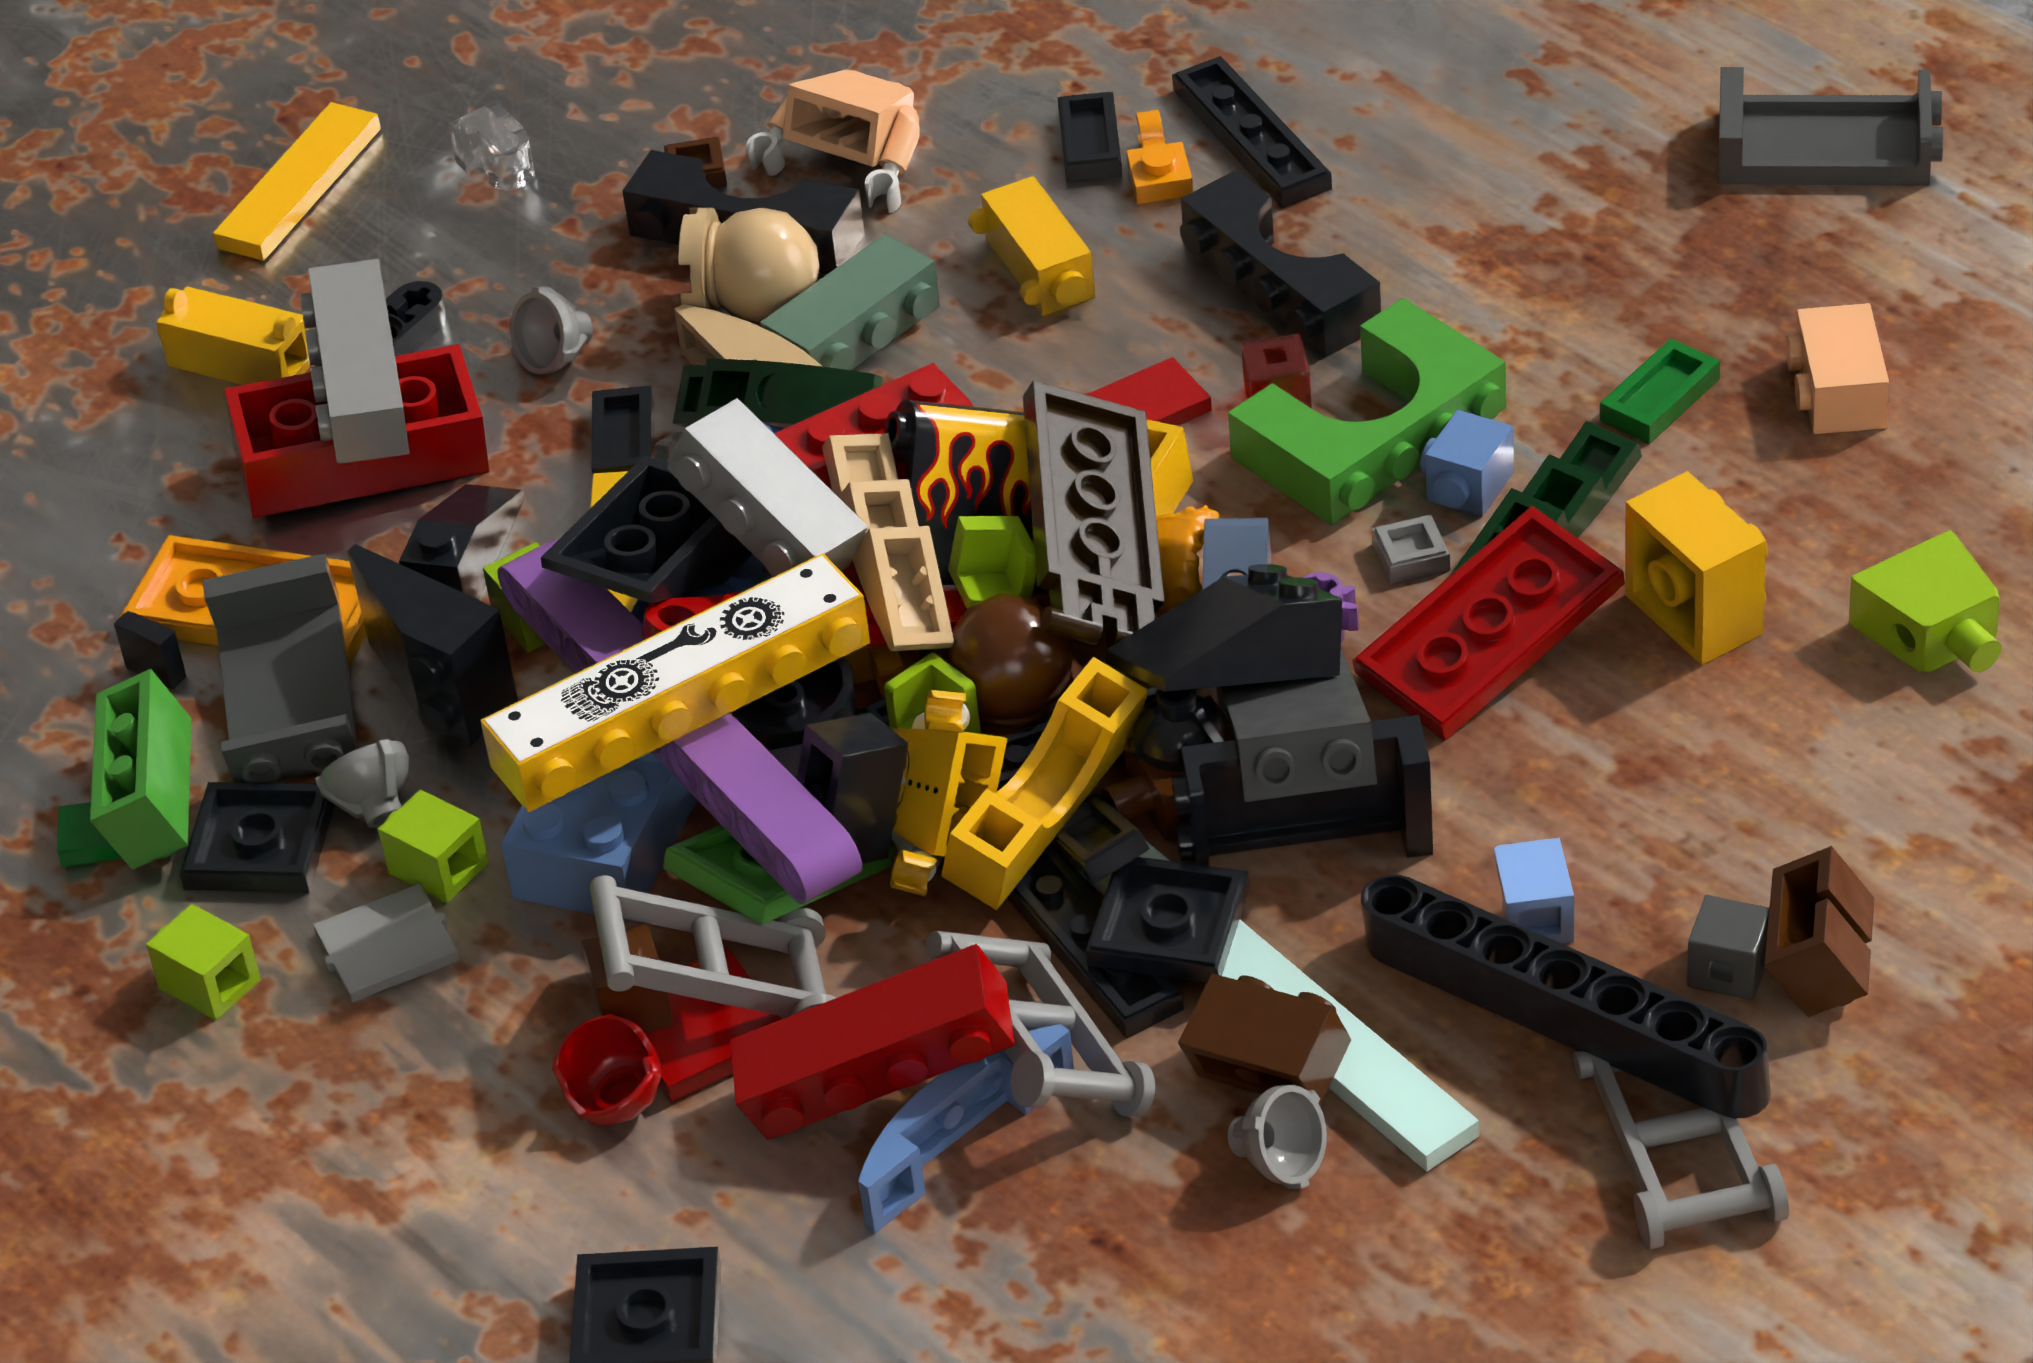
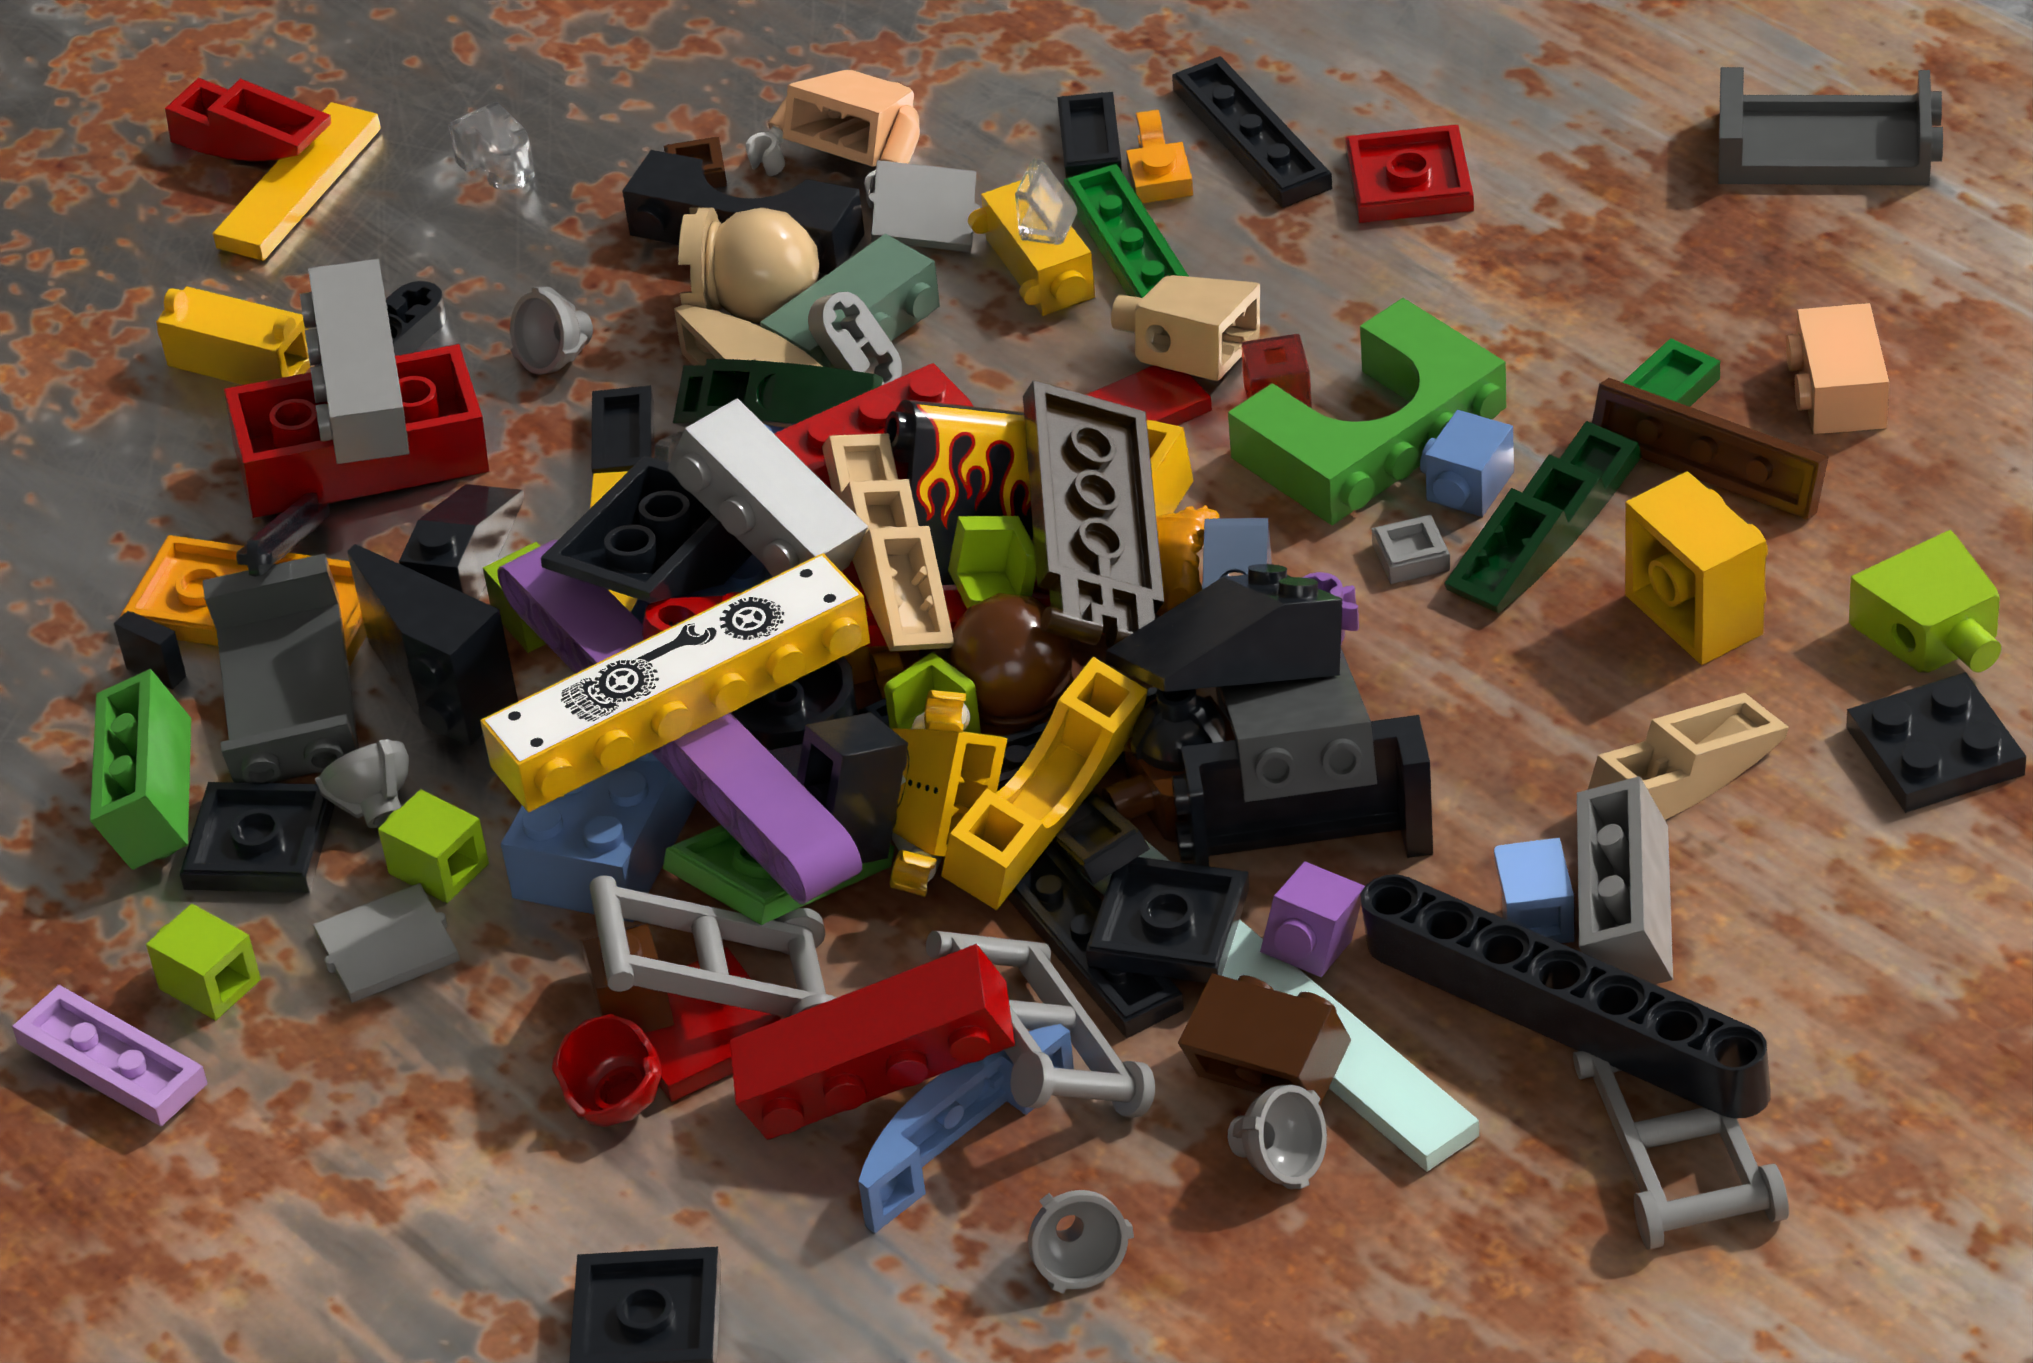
(79, 839): green tile -> none
(110, 1055): none -> lavender plate
(242, 122): none -> red slope
(282, 534): none -> black axle
(857, 340): none -> light grey beam
(923, 205): none -> light grey piece
(1043, 206): none -> clear slope
(1084, 1251): none -> light grey piece
(1122, 229): none -> green tile
(1191, 323): none -> tan torso
(1312, 919): none -> medium lavender brick
(1314, 297): black arch -> none
(1409, 173): none -> red tile
(1488, 622): red tile -> none
(1624, 880): none -> light grey brick
(1694, 752): none -> tan slope
(1713, 448): none -> reddish brown tile
(1728, 947): dark grey piece -> none
(1819, 931): reddish brown piece -> none
(1935, 742): none -> black plate

